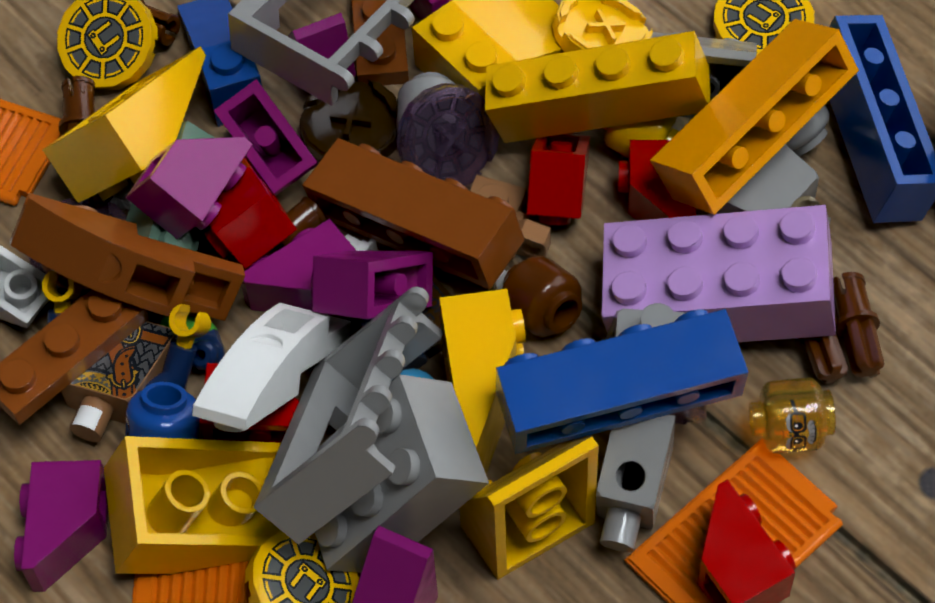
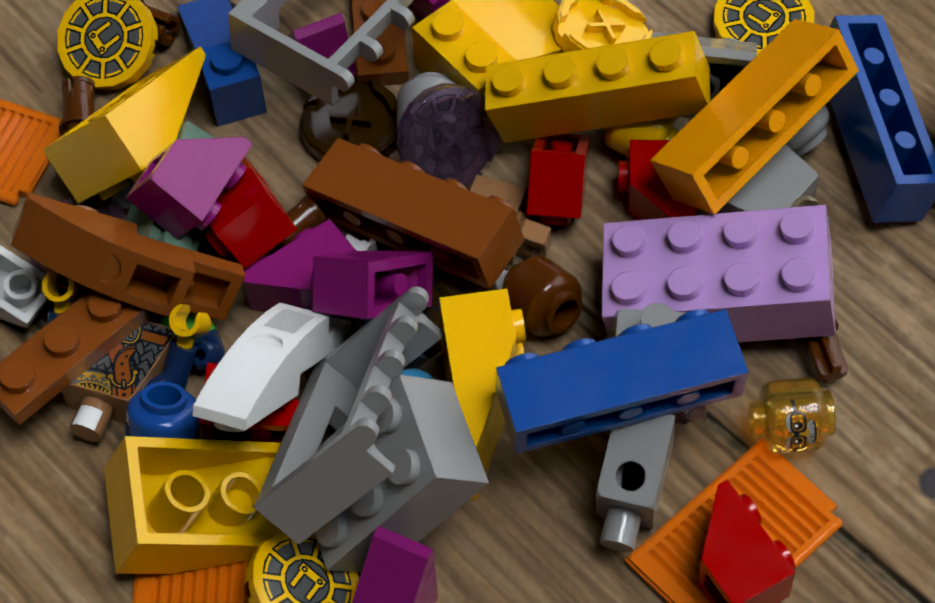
(63, 516): magenta slope -> none
(275, 147): magenta slope -> none
(534, 506): yellow slope -> none
(858, 325): reddish brown axle -> none

